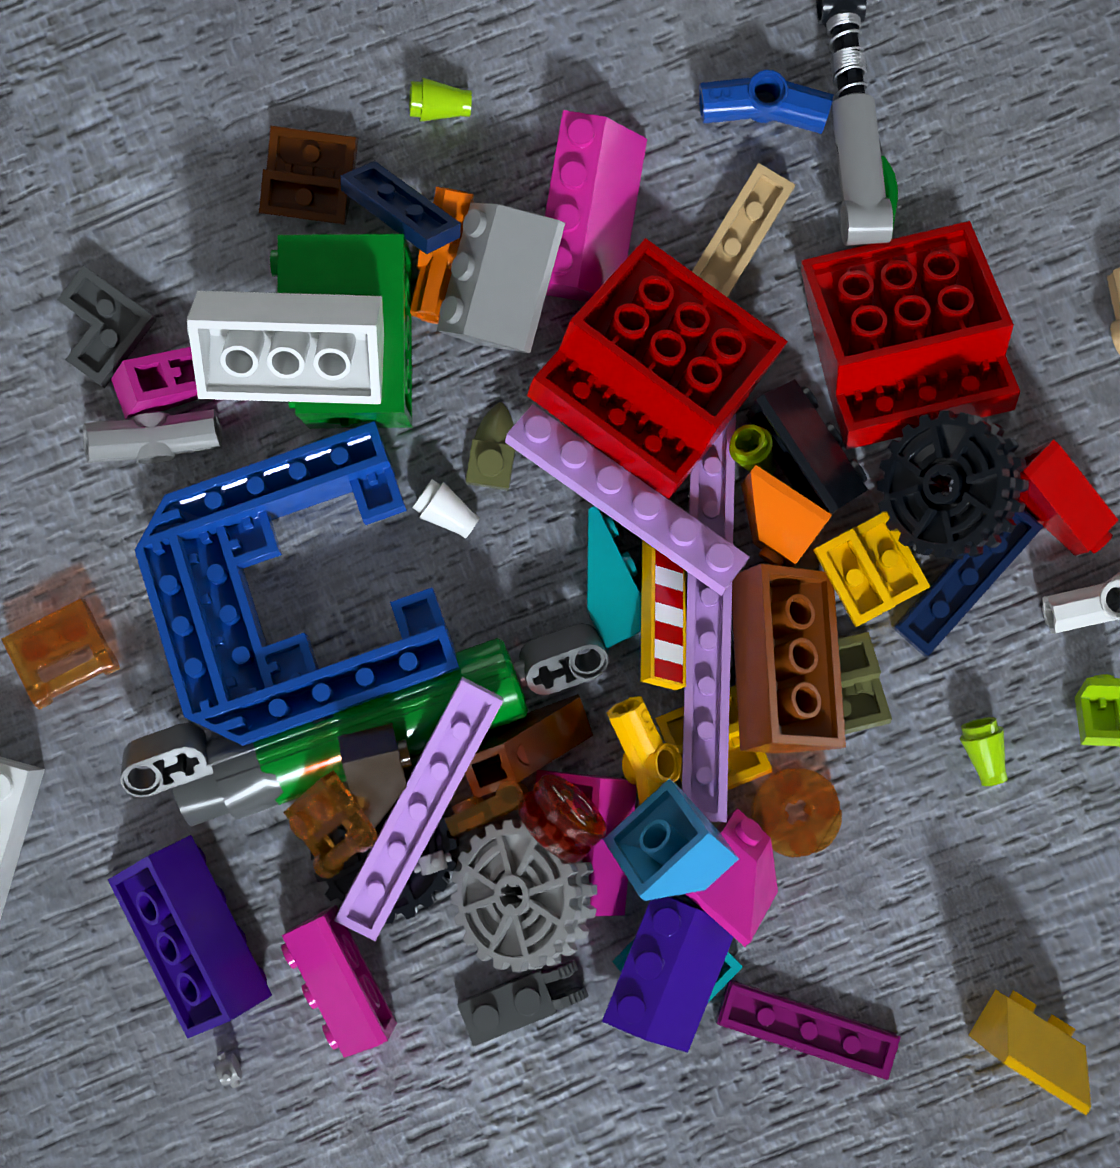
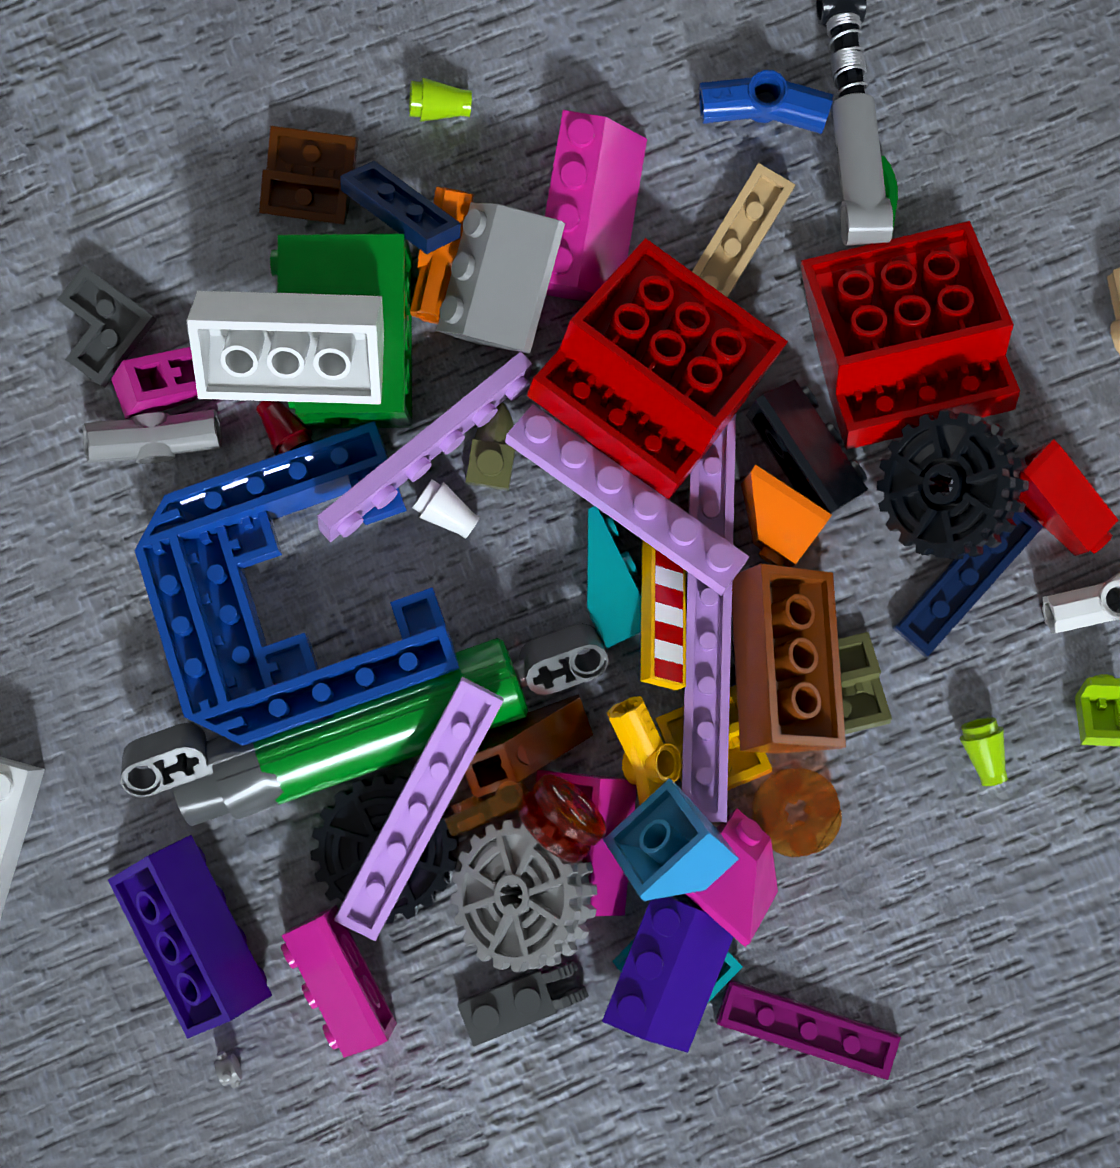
(53, 640): clear orange plate -> none
(283, 427): none -> dark red cone
(319, 814): clear orange plate -> none
(374, 768): dark brown slope -> none
(414, 457): none -> lavender plate
(432, 862): light grey piece -> none
(751, 447): lime cone -> none
(871, 569): yellow slope -> none
(1035, 1047): yellow slope -> none

